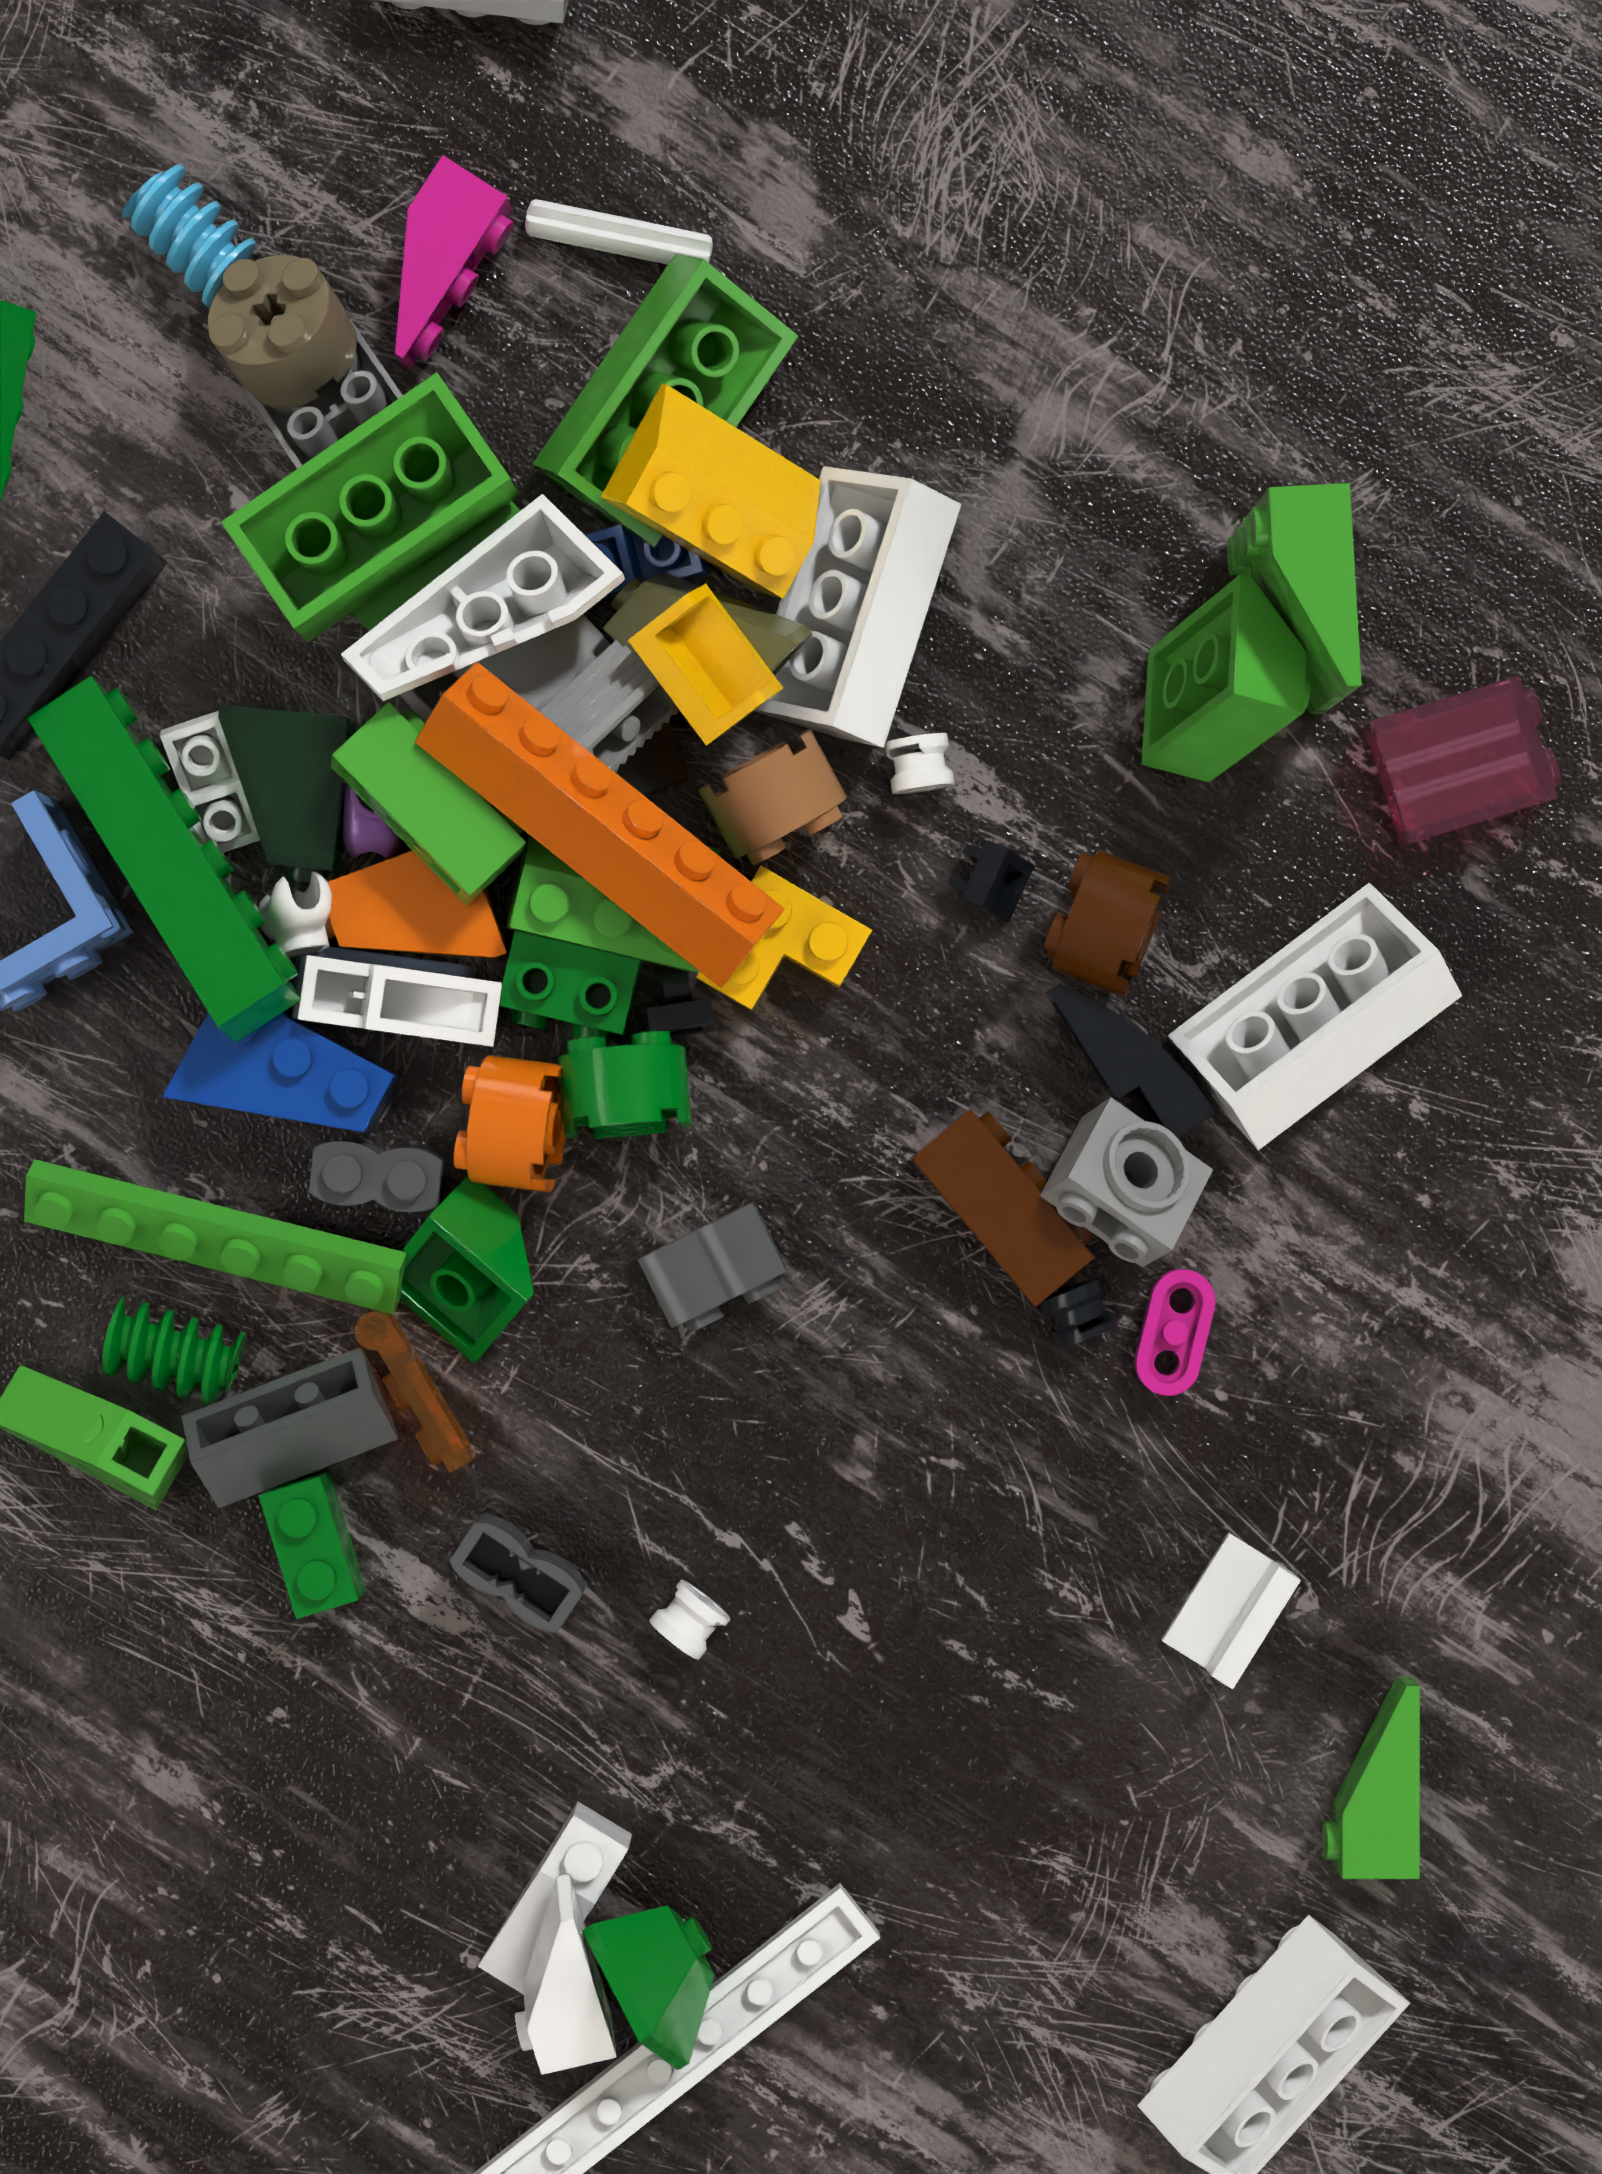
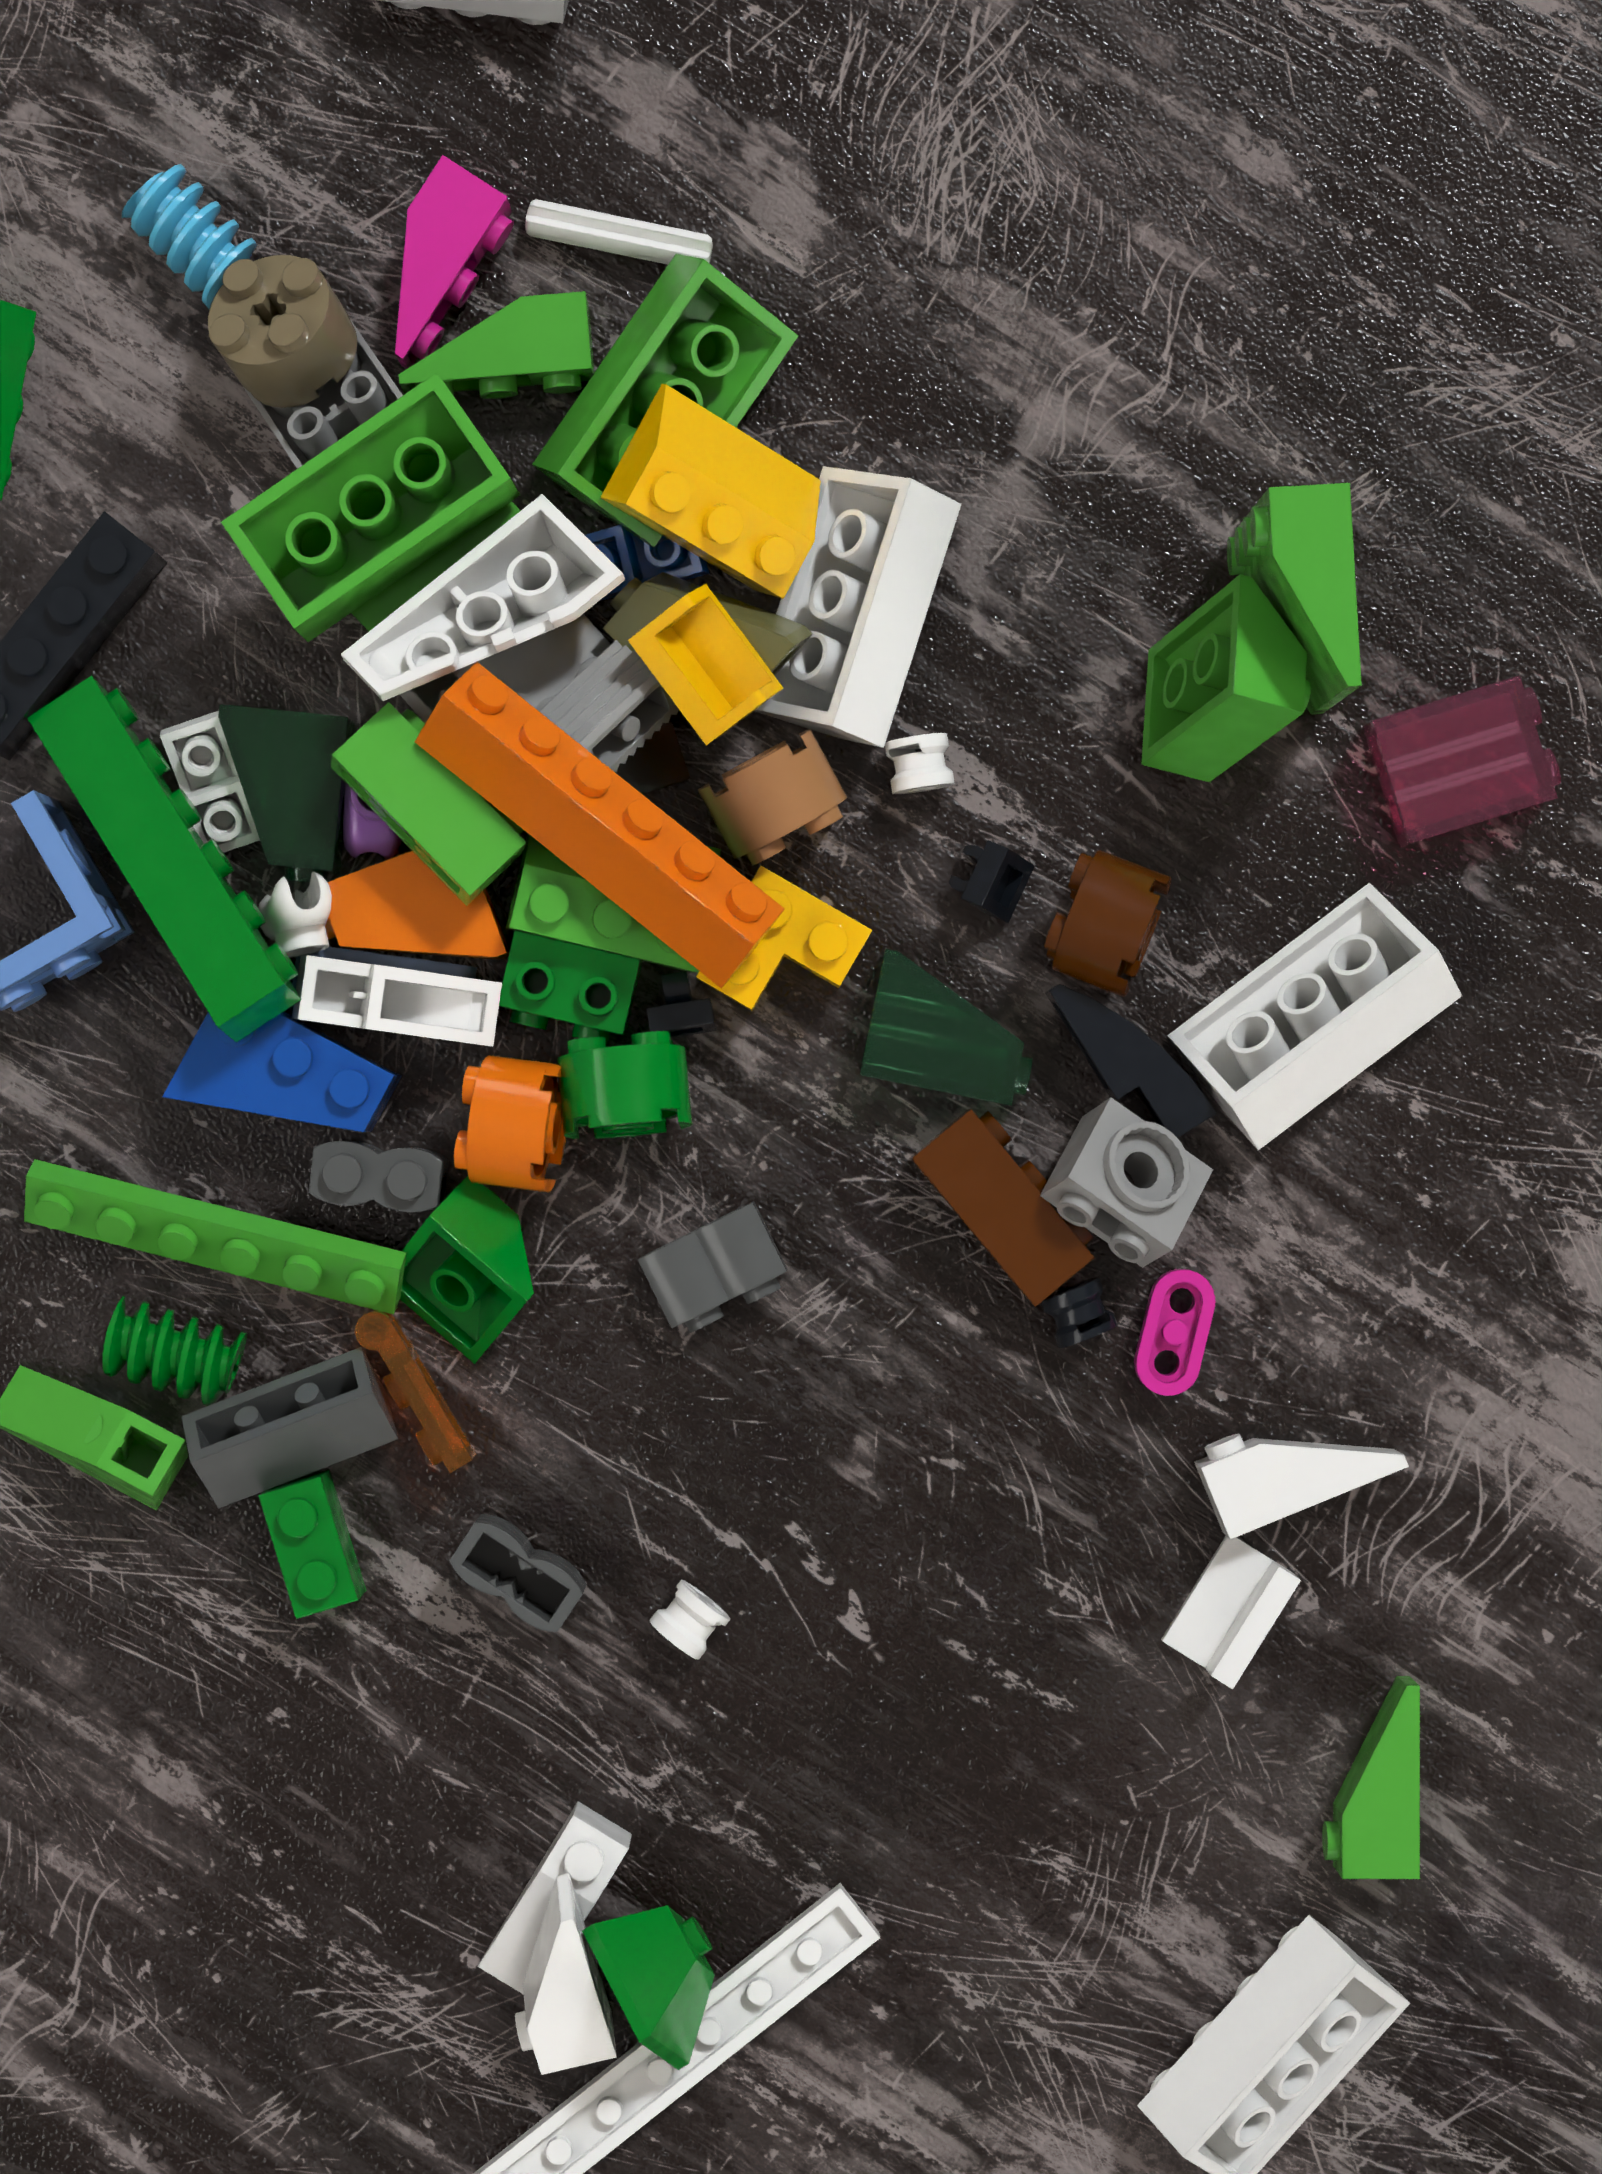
(521, 345): none -> bright green slope
(938, 1040): none -> clear green slope
(1272, 1479): none -> white slope

